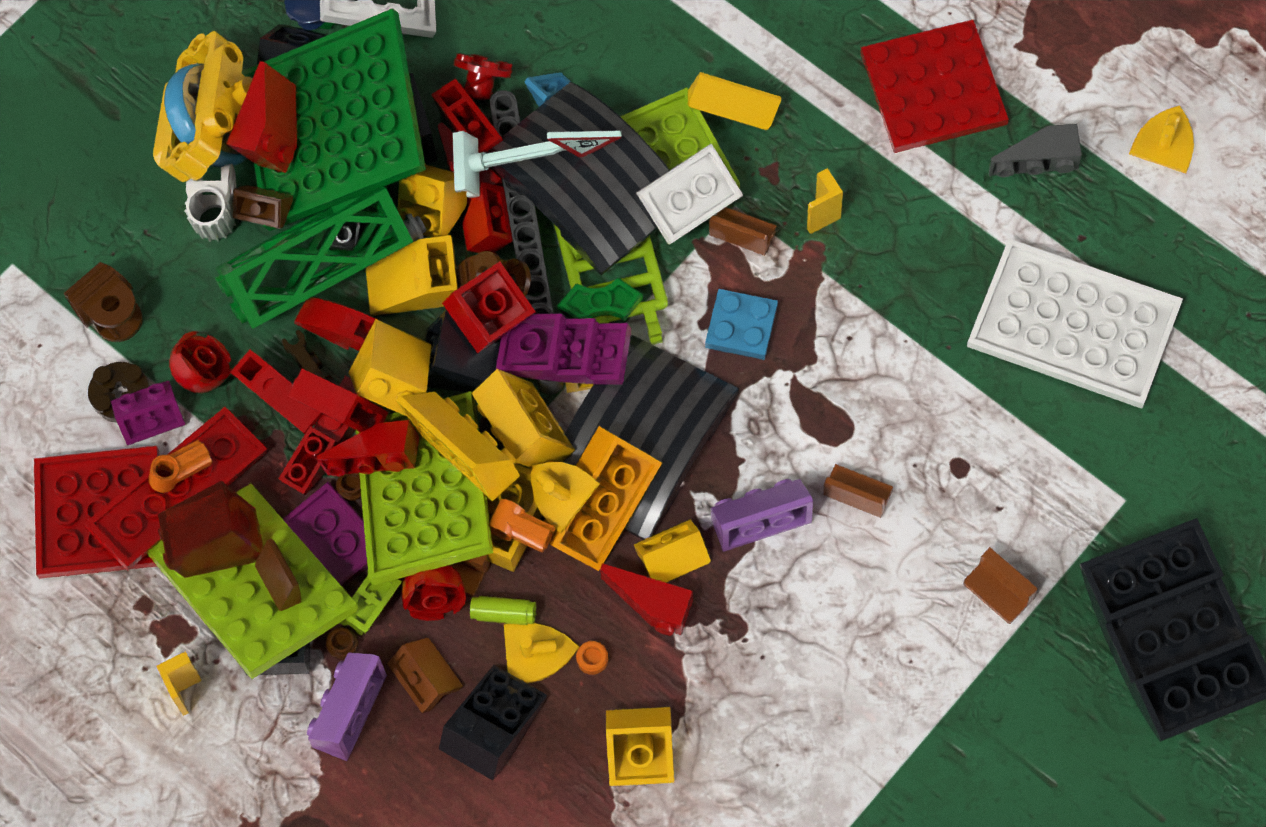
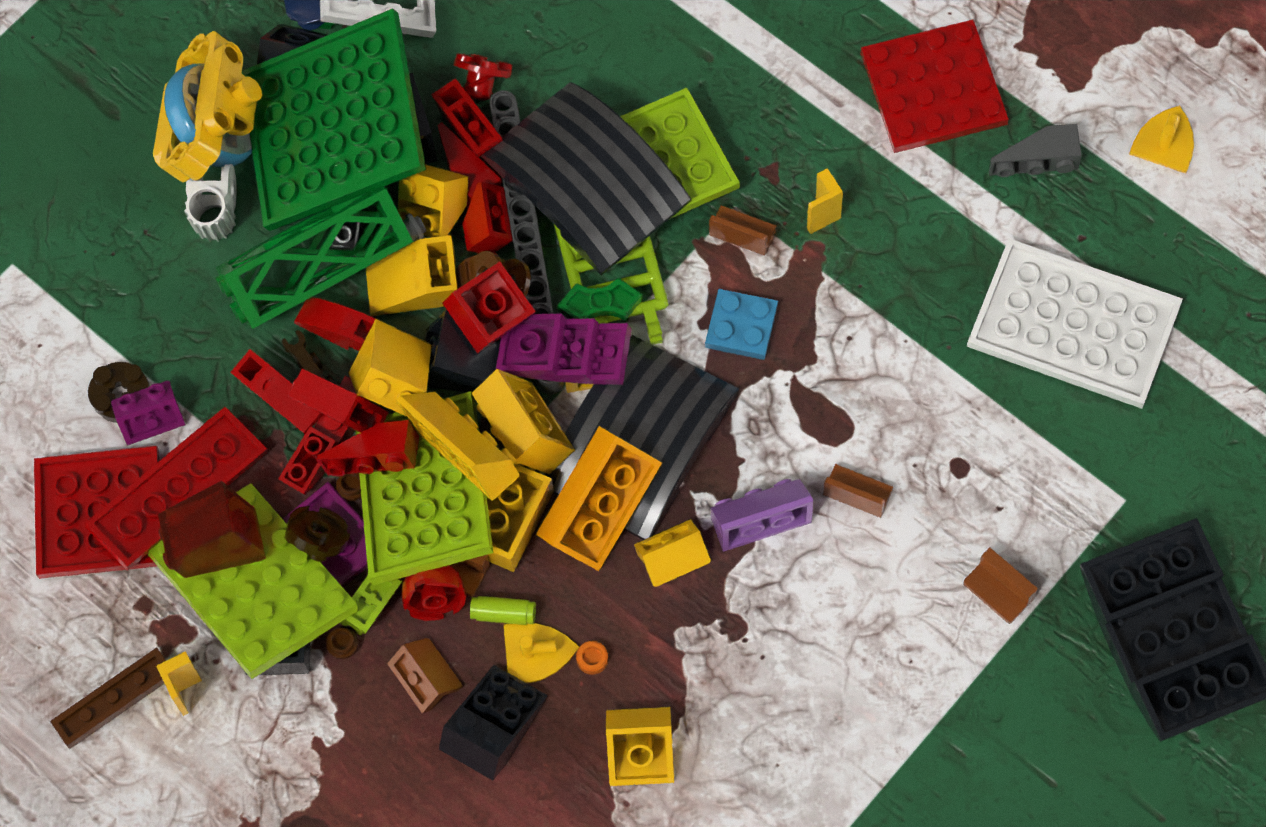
(106, 303): reddish brown piece -> none
(109, 699): none -> reddish brown plate
(180, 465): orange piece -> none
(199, 362): red cylinder -> none
(261, 206): reddish brown slope -> none
(267, 121): red slope -> none
(278, 576): reddish brown slope -> none
(303, 532): none -> dark brown plate
(347, 704): medium lavender slope -> none
(469, 161): light aqua piece -> none
(514, 523): orange piece -> none
(545, 86): dark azure slope -> none
(561, 491): yellow shield -> none
(655, 601): red slope -> none
(689, 194): white tile -> none
(733, 101): yellow slope -> none

